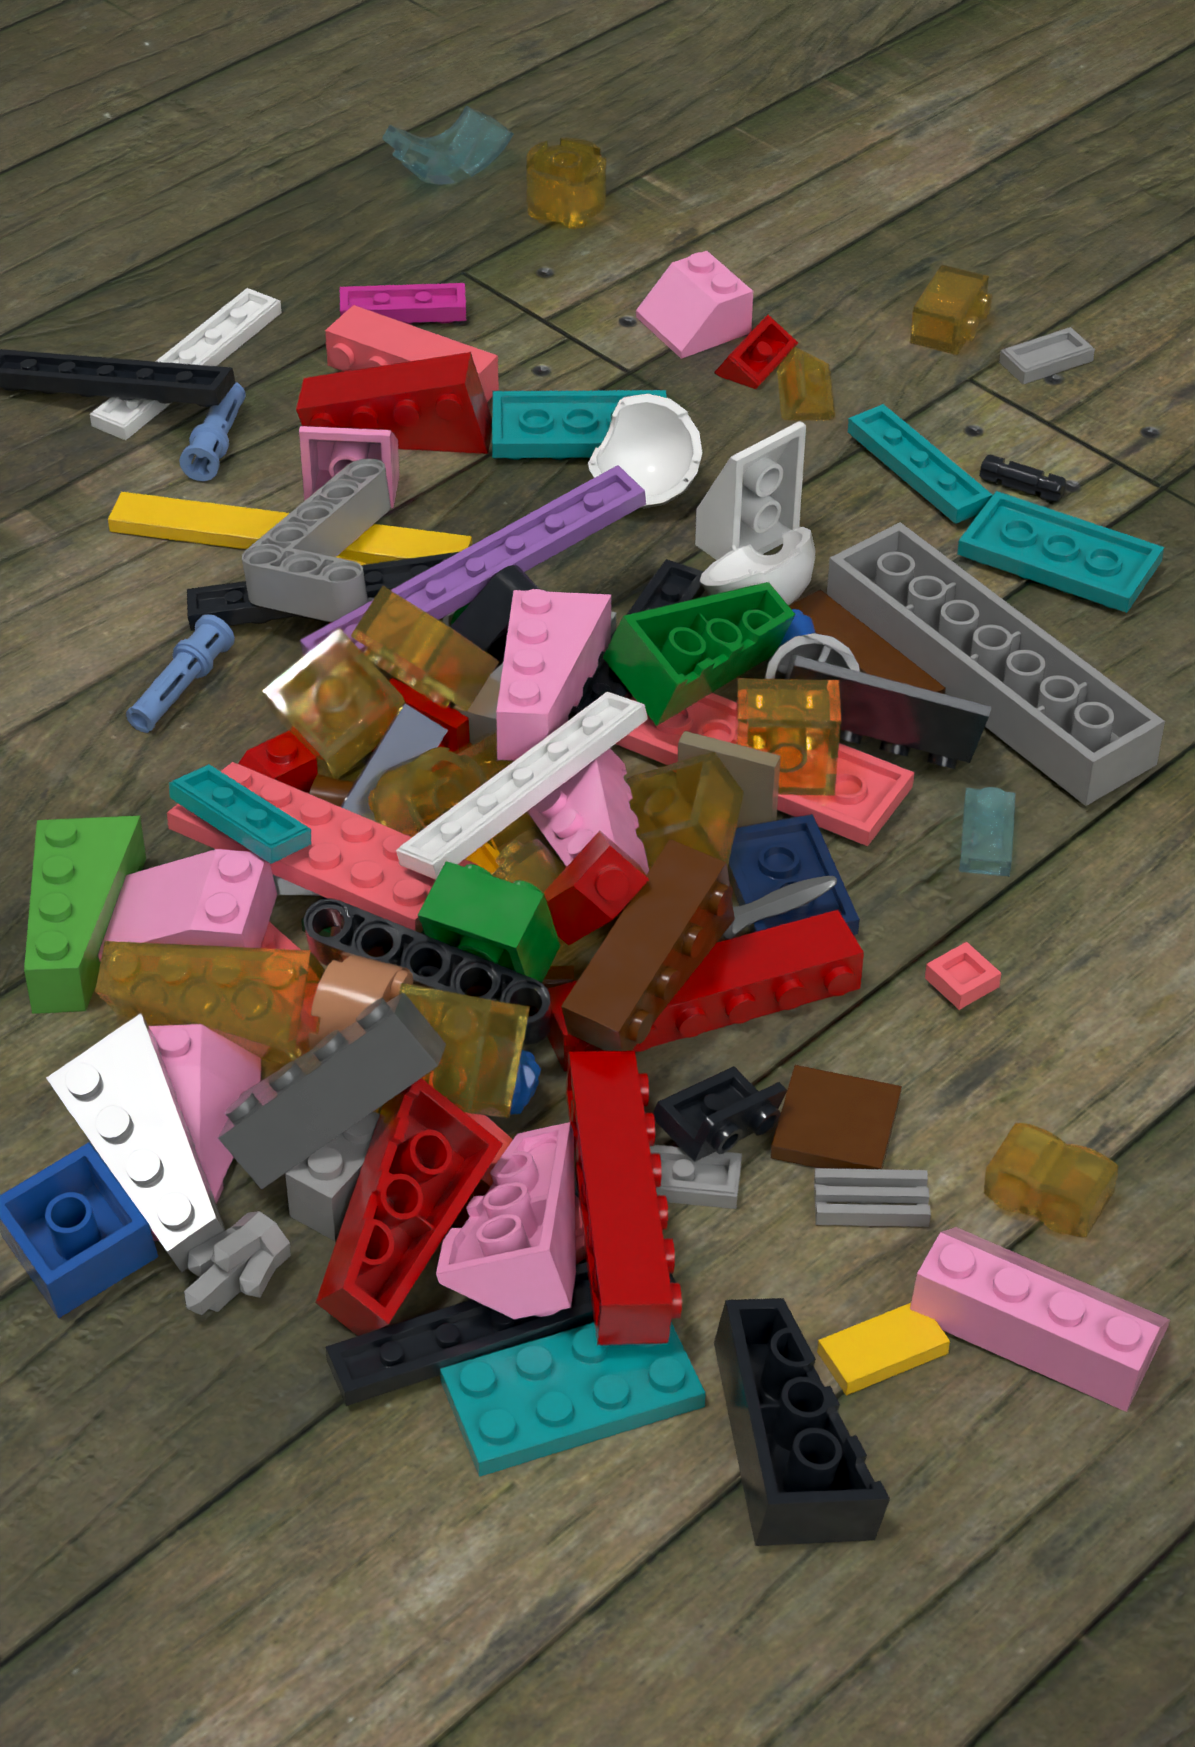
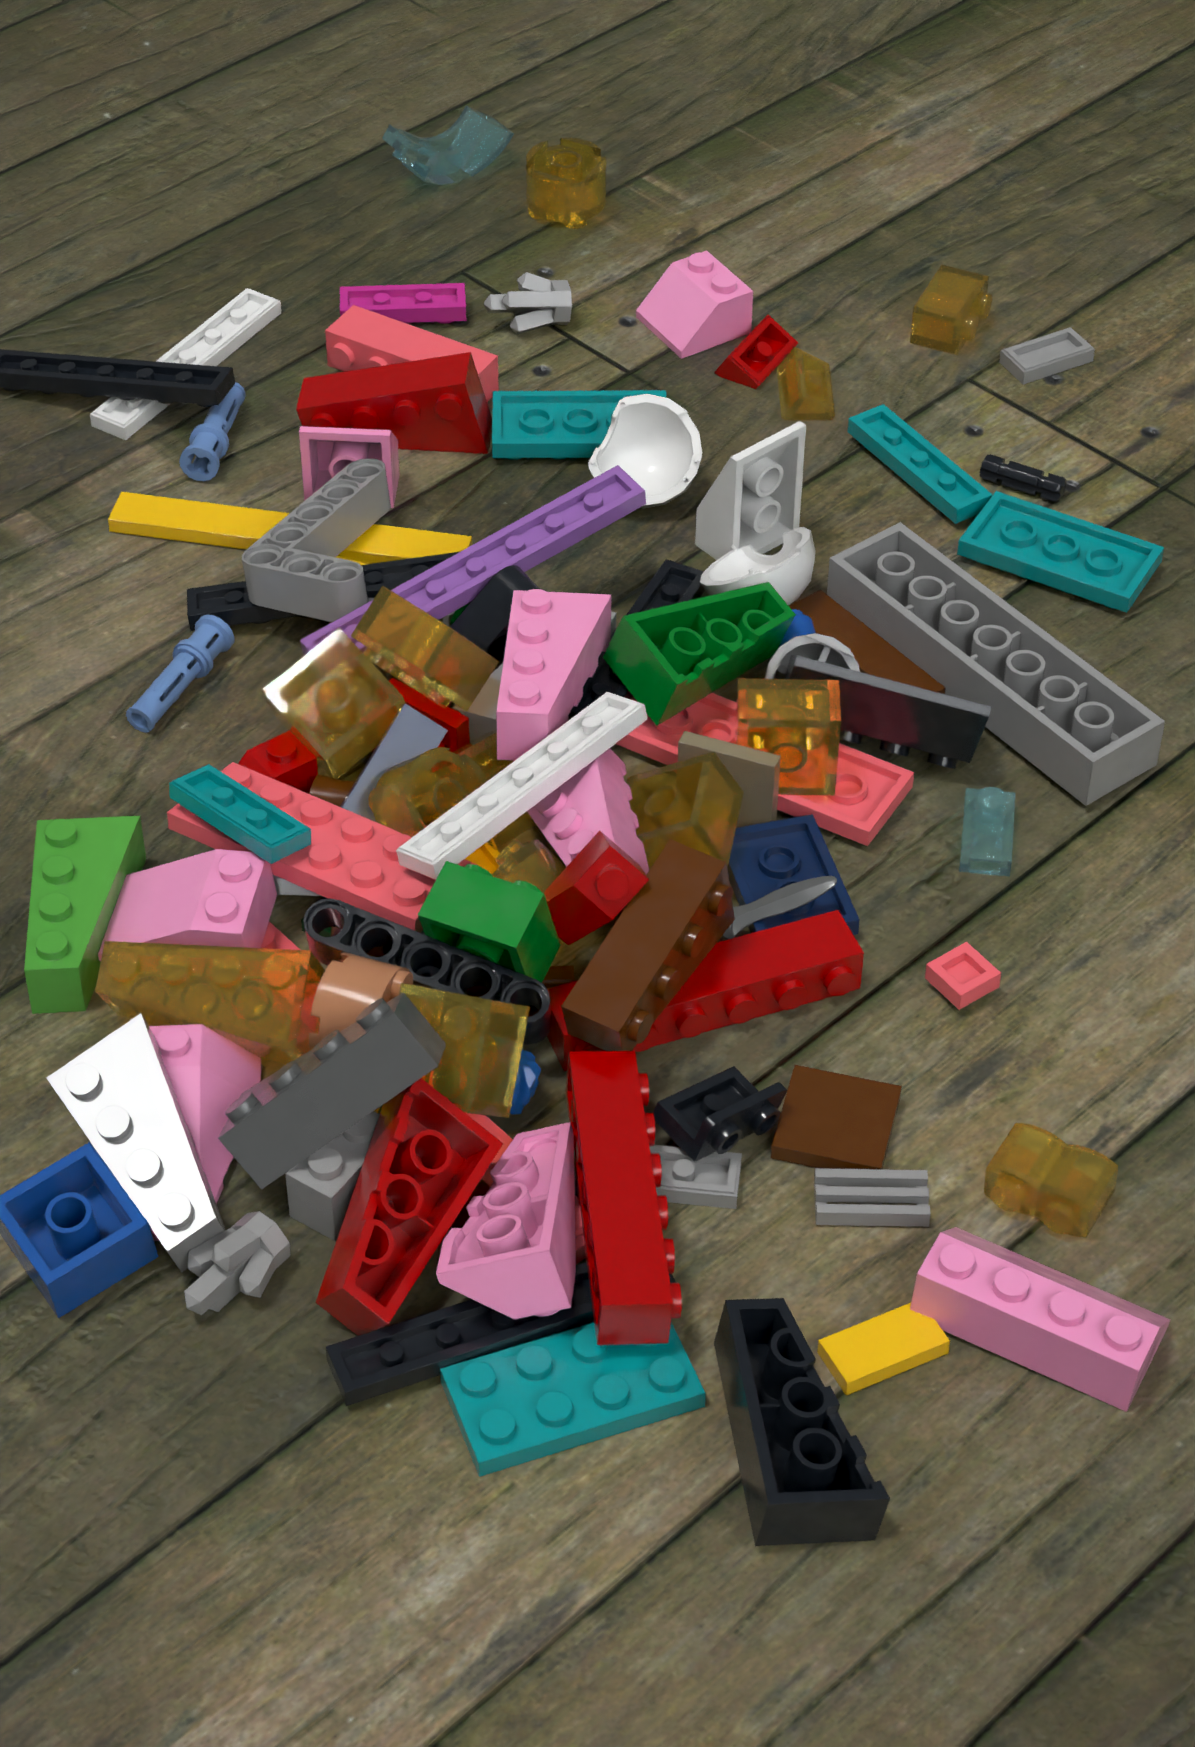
(536, 305): none -> light grey rock

